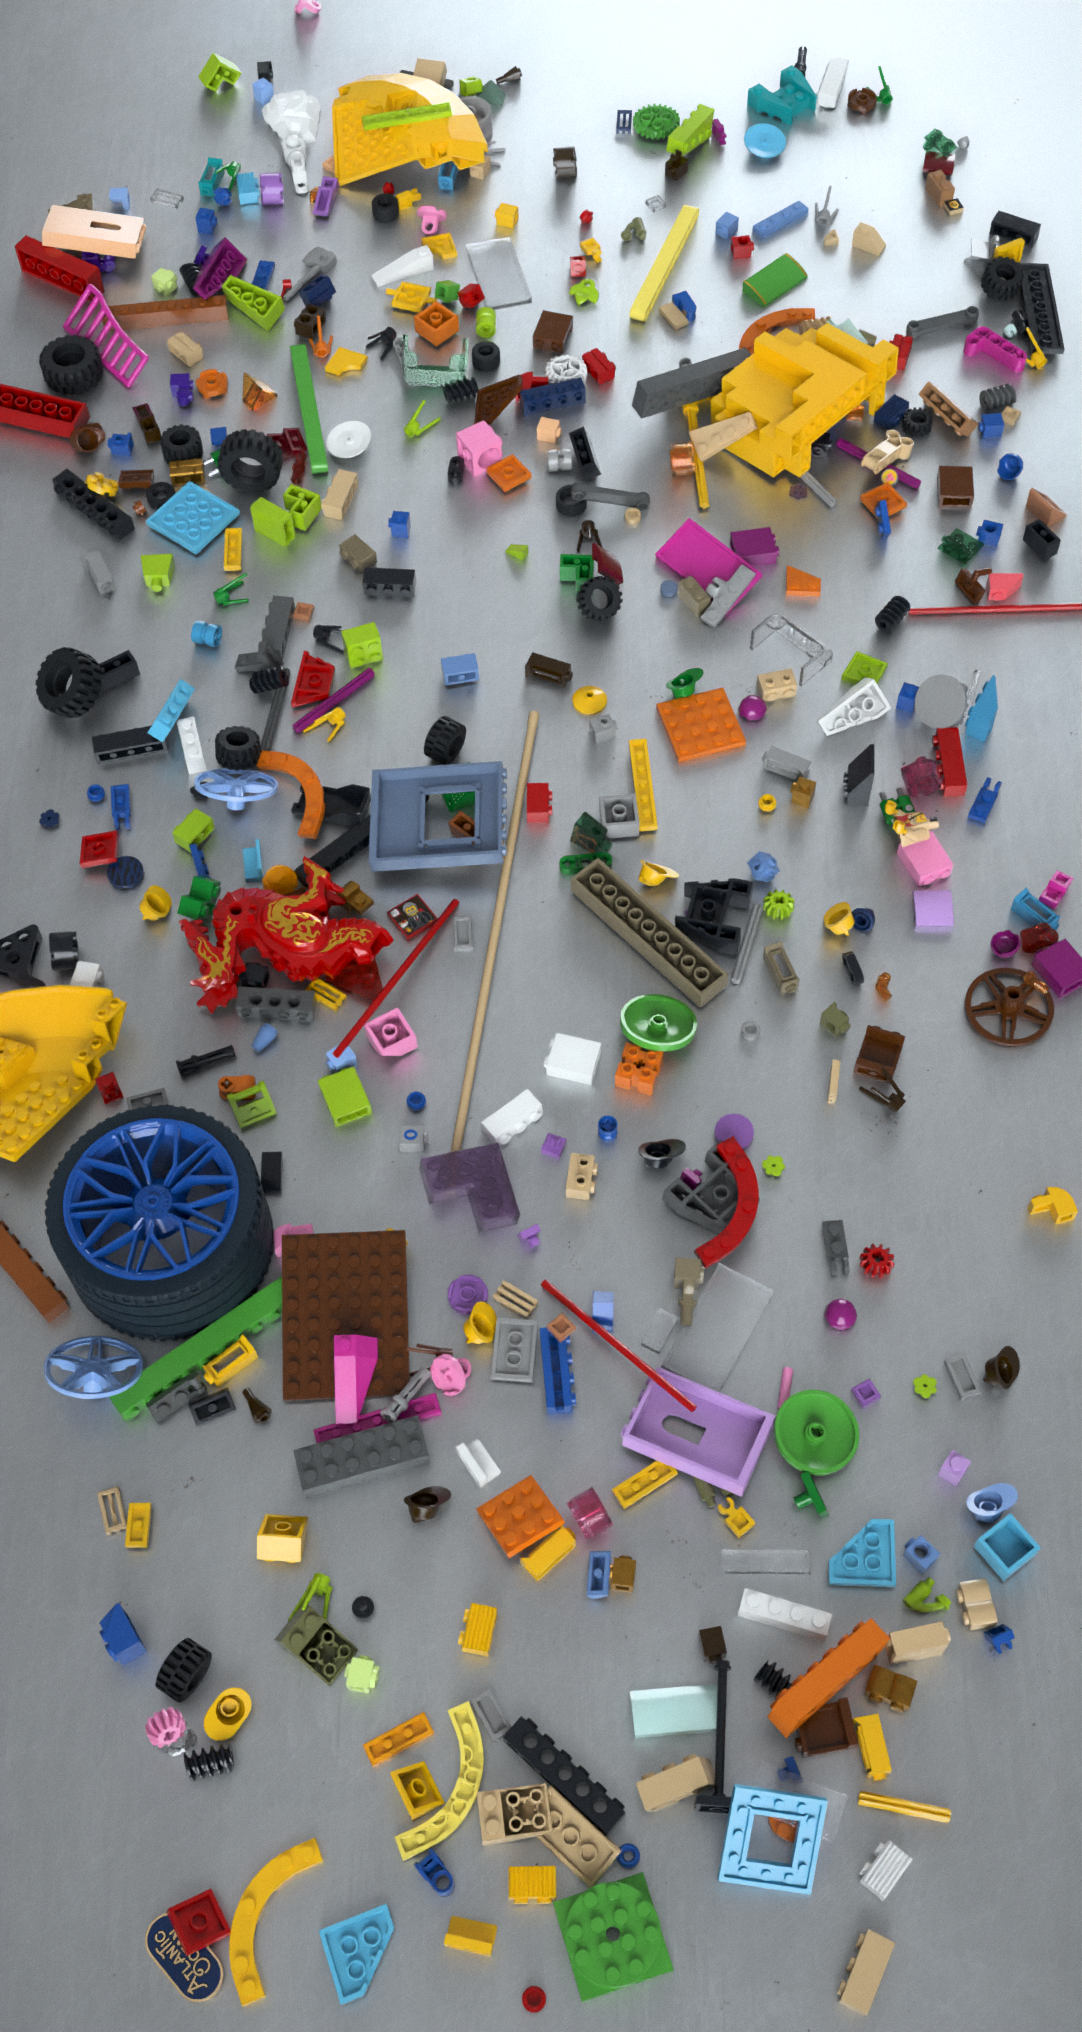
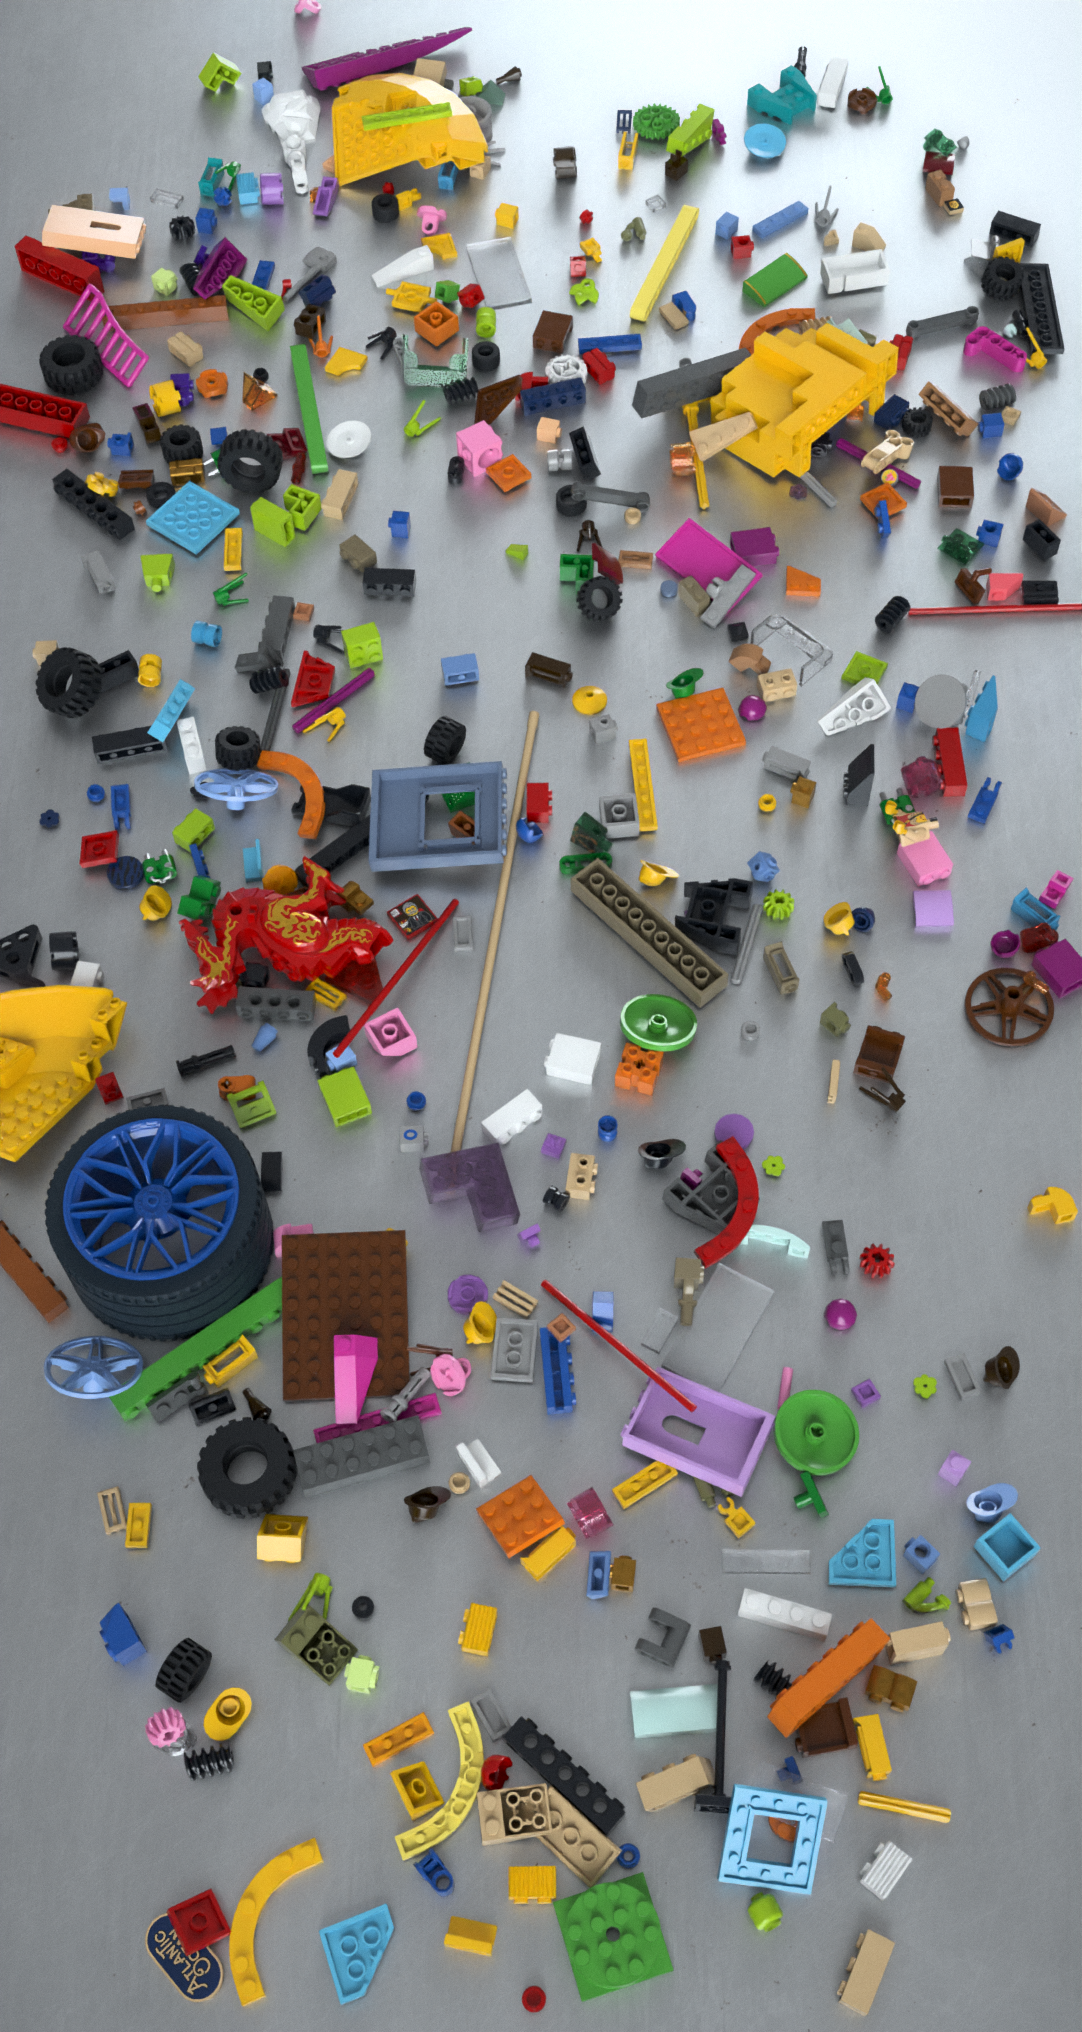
(43, 649): none -> tan brick
(59, 444): none -> red plate
(150, 670): none -> yellow wheel
(160, 868): none -> green piece
(165, 398): none -> yellow brick
(182, 227): none -> black gear
(226, 1446): none -> black tyre
(261, 374): none -> black plate
(323, 1039): none -> black arch
(361, 64): none -> magenta wedge
(459, 1483): none -> tan plate
(494, 1772): none -> red hair
(528, 831): none -> blue hair
(556, 1198): none -> black wheel
(610, 343): none -> blue plate
(627, 152): none -> yellow window
(635, 561): none -> medium nougat tile
(672, 1643): none -> dark grey connector
(738, 631): none -> black tile
(749, 656): none -> medium nougat brick
(765, 1912): none -> lime head
(778, 1236): none -> light aqua slope
(855, 271): none -> white piece
(1040, 592): none -> black plate

